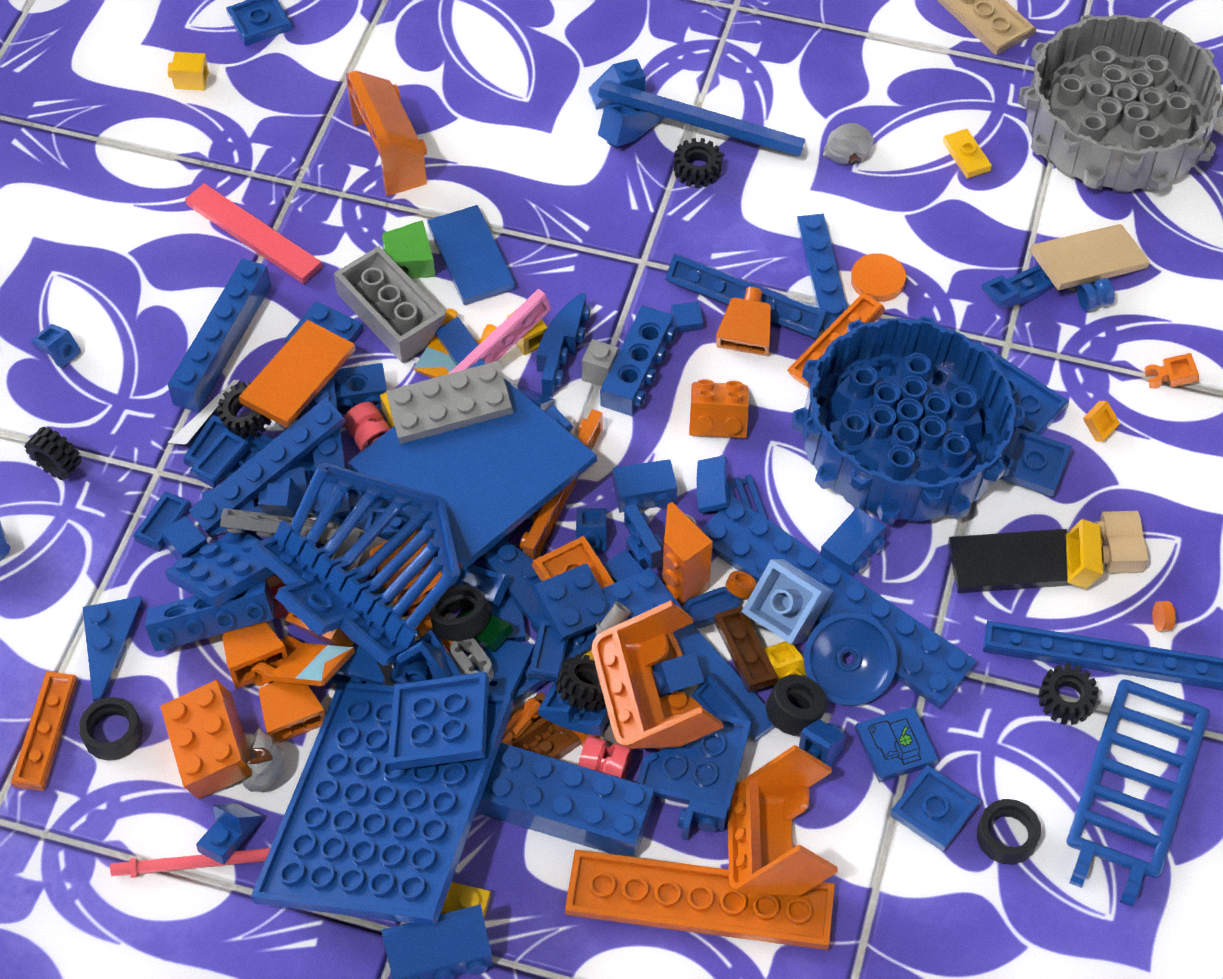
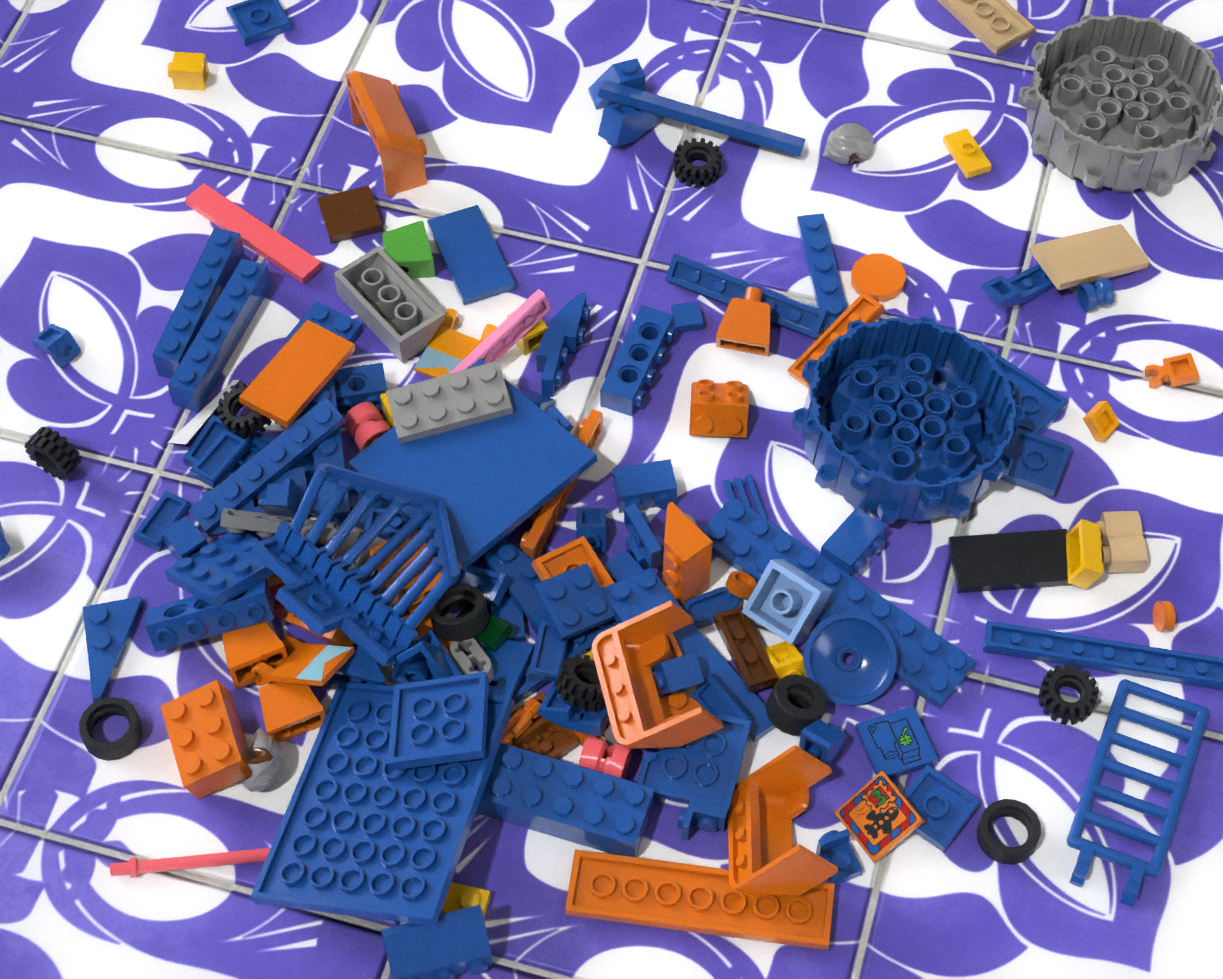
(44, 731): orange tile -> none
(199, 296): none -> blue brick
(229, 831): blue slope -> none
(349, 214): none -> reddish brown tile
(456, 340): blue tile -> none
(598, 362): light grey brick -> none
(615, 616): light grey pin -> none
(712, 484): blue slope -> none
(836, 849): none -> blue bracket
(879, 816): none -> tile

